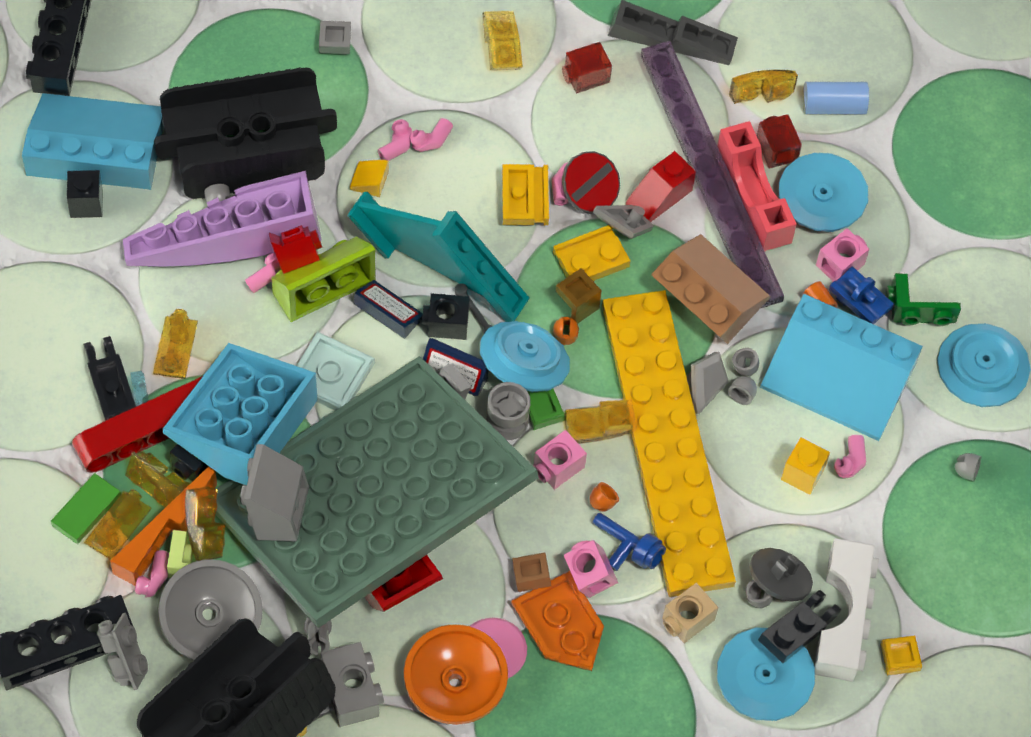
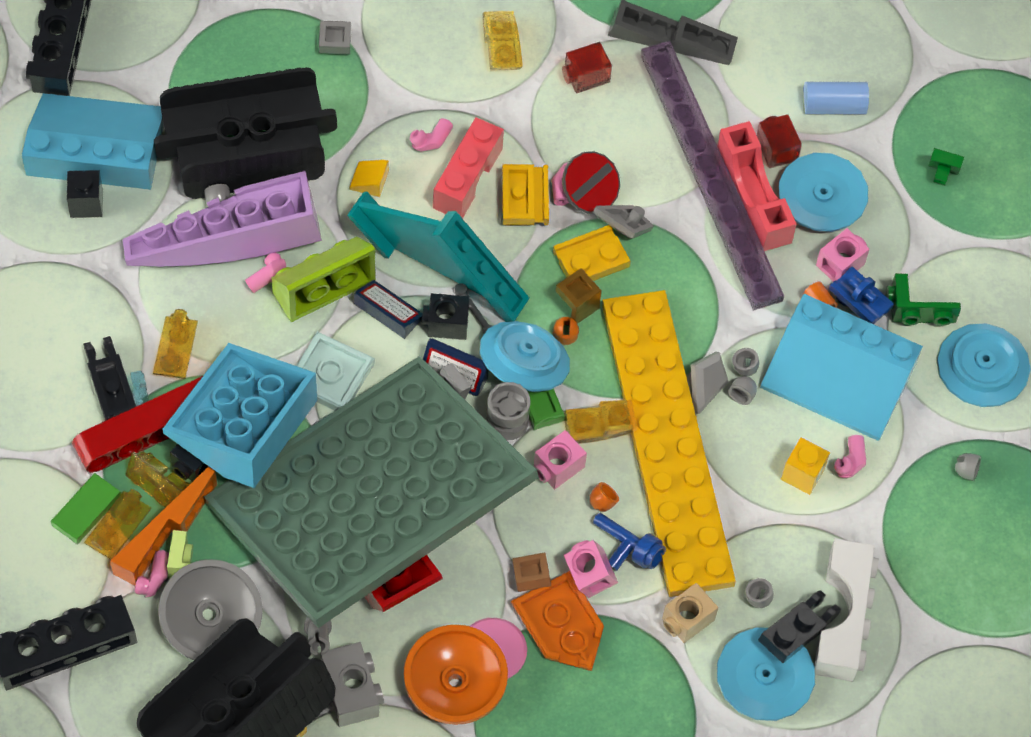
(129, 664): light grey hinge -> none
(204, 533): clear yellow slope -> none
(274, 495): light grey slope -> none
(296, 248): red window -> none
(400, 141): bright pink arm -> none
(473, 156): none -> coral arch
(663, 186): red slope -> none
(711, 287): medium nougat slope -> none
(770, 83): clear yellow slope -> none
(781, 574): dark grey piece -> none
(901, 655): yellow tile -> none
(945, 163): none -> green tile

